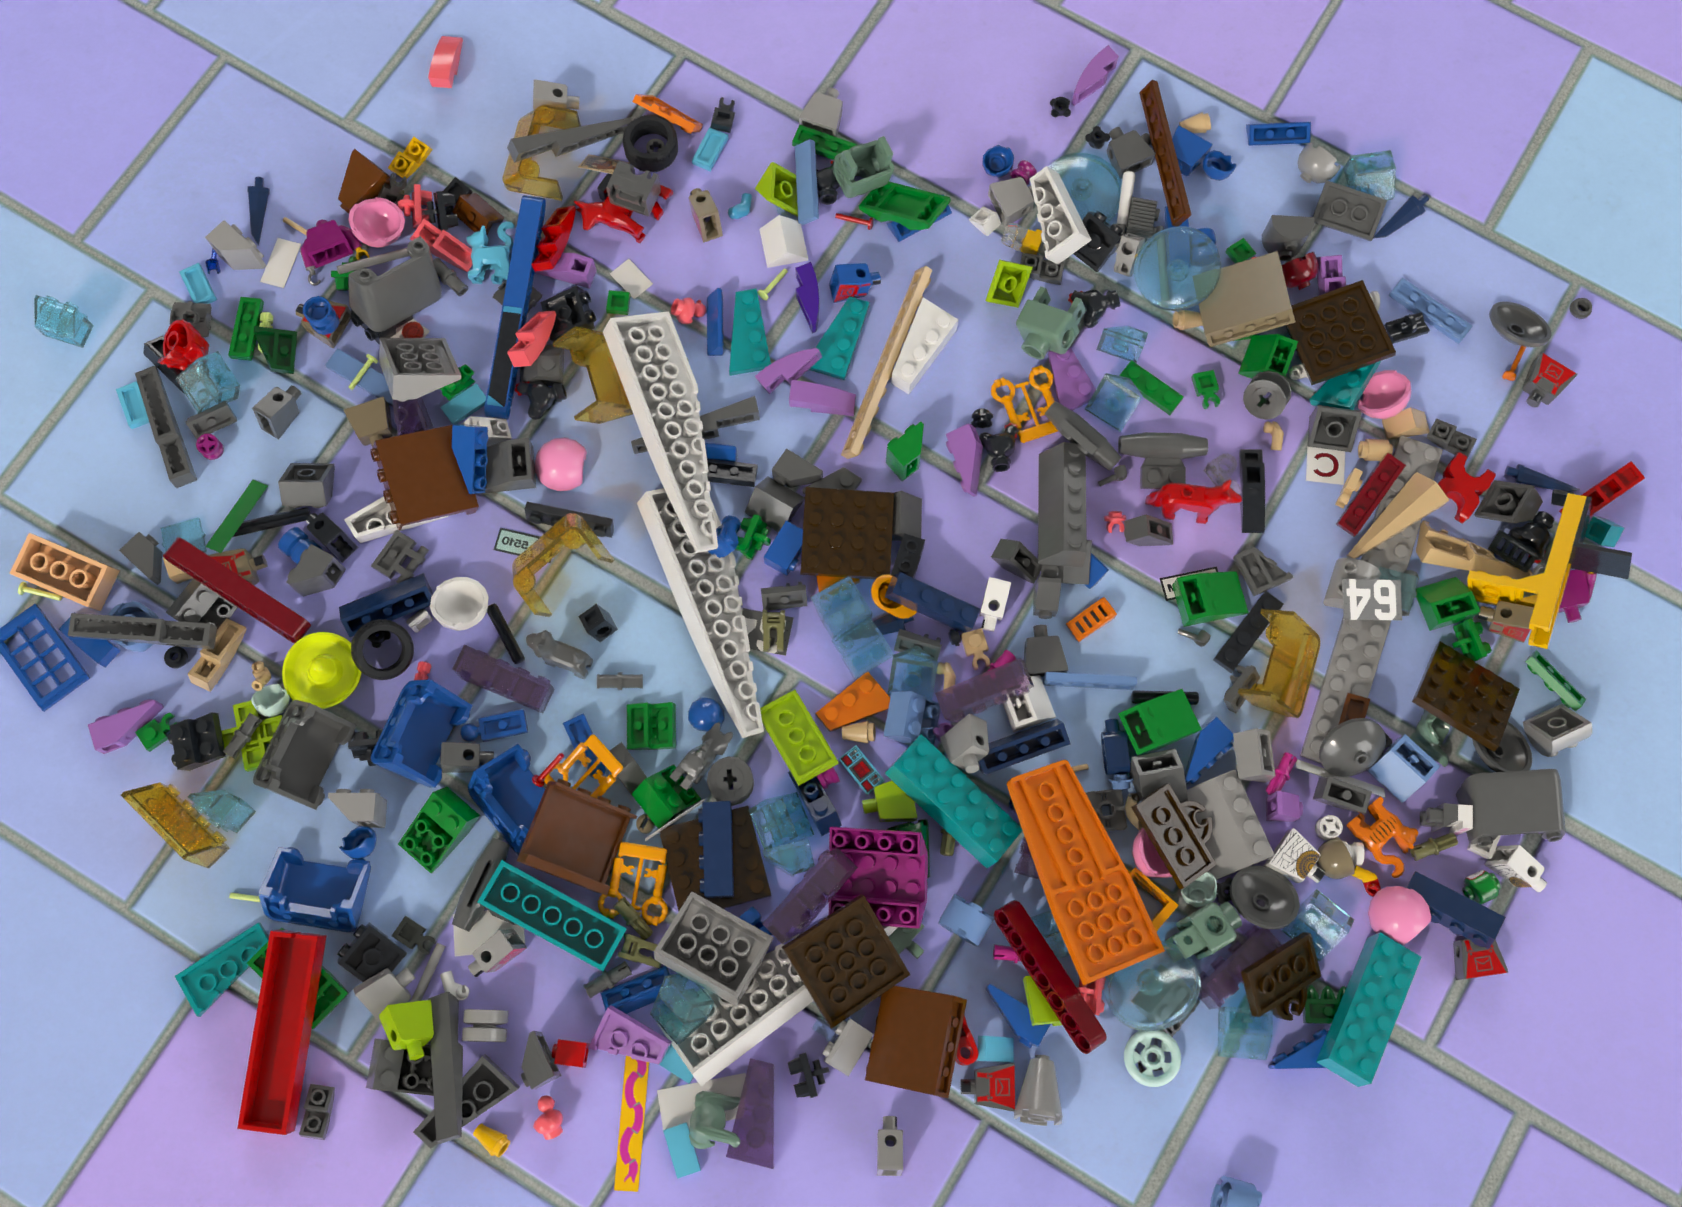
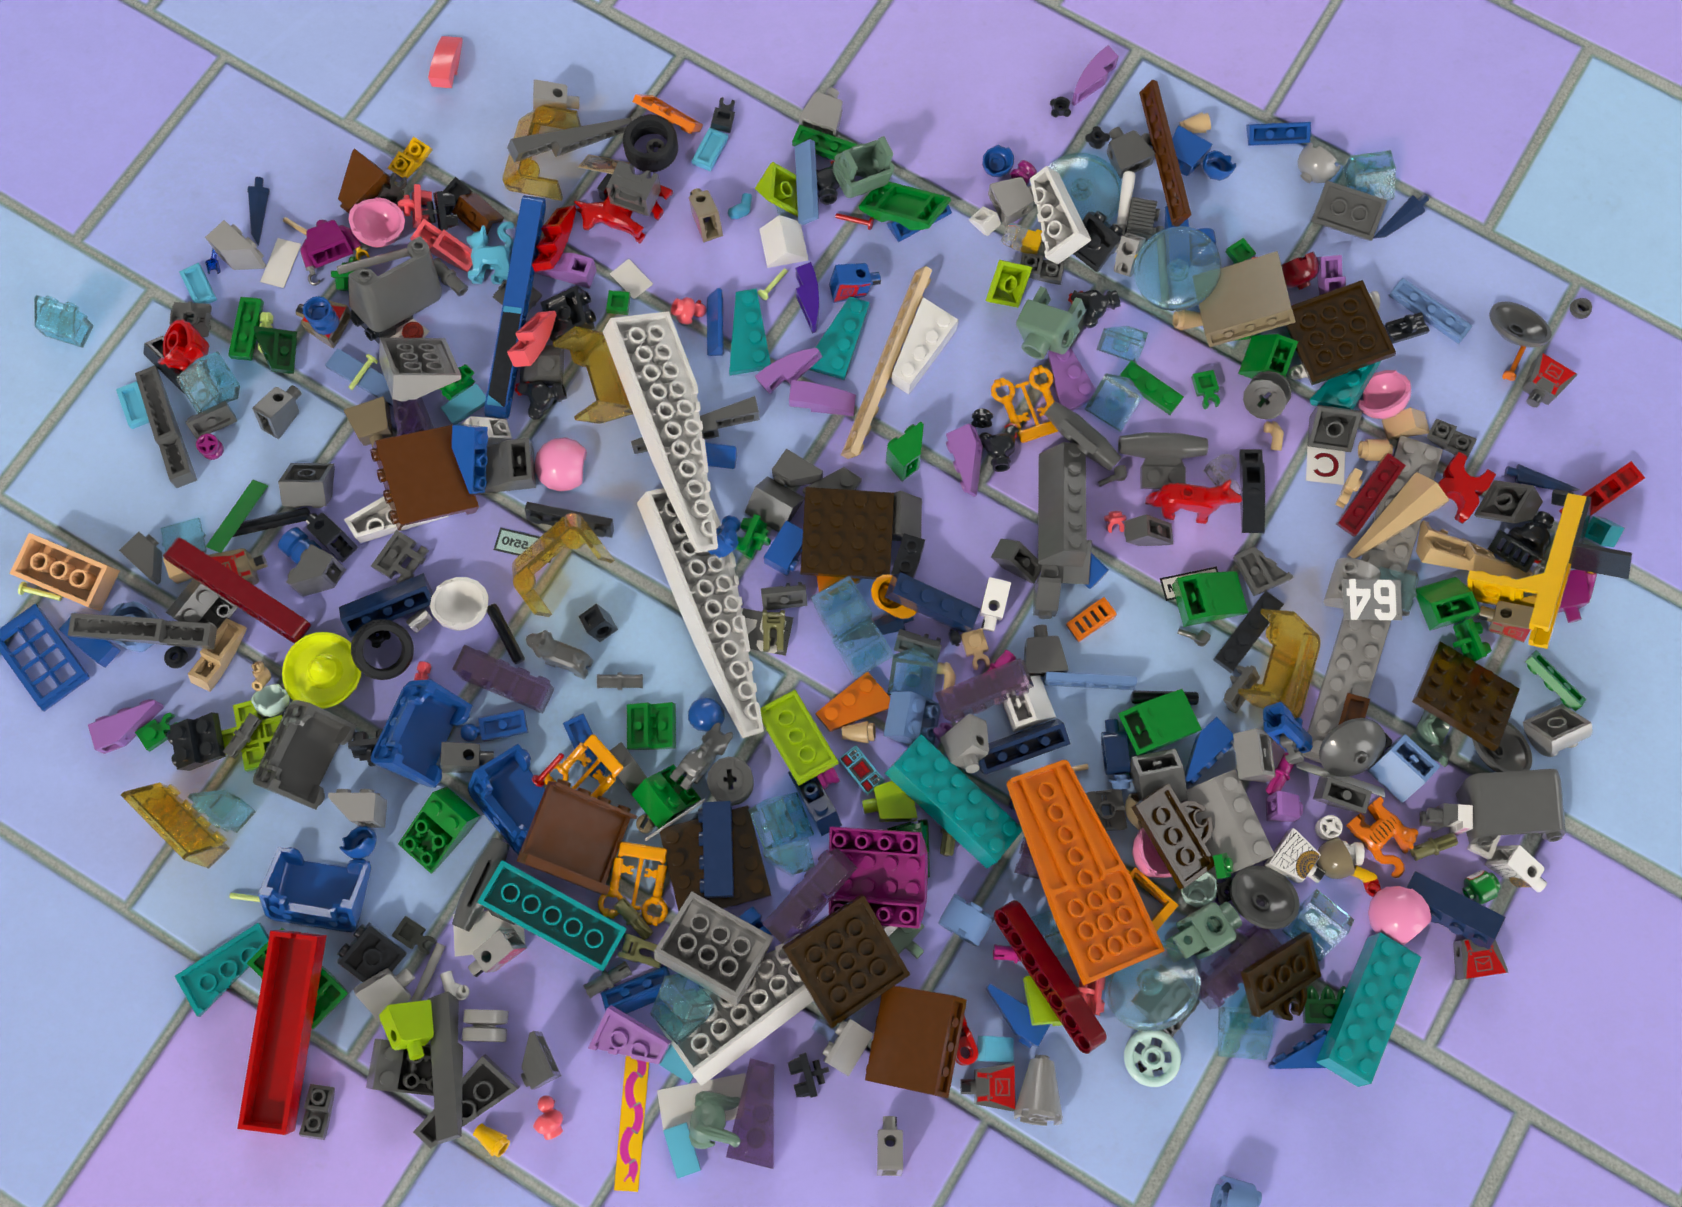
(570, 1053): red brick -> none
(732, 472): black plate -> none
(1223, 865): none -> green plate
(1286, 235): dark grey brick -> none
(1287, 732): none -> blue piece

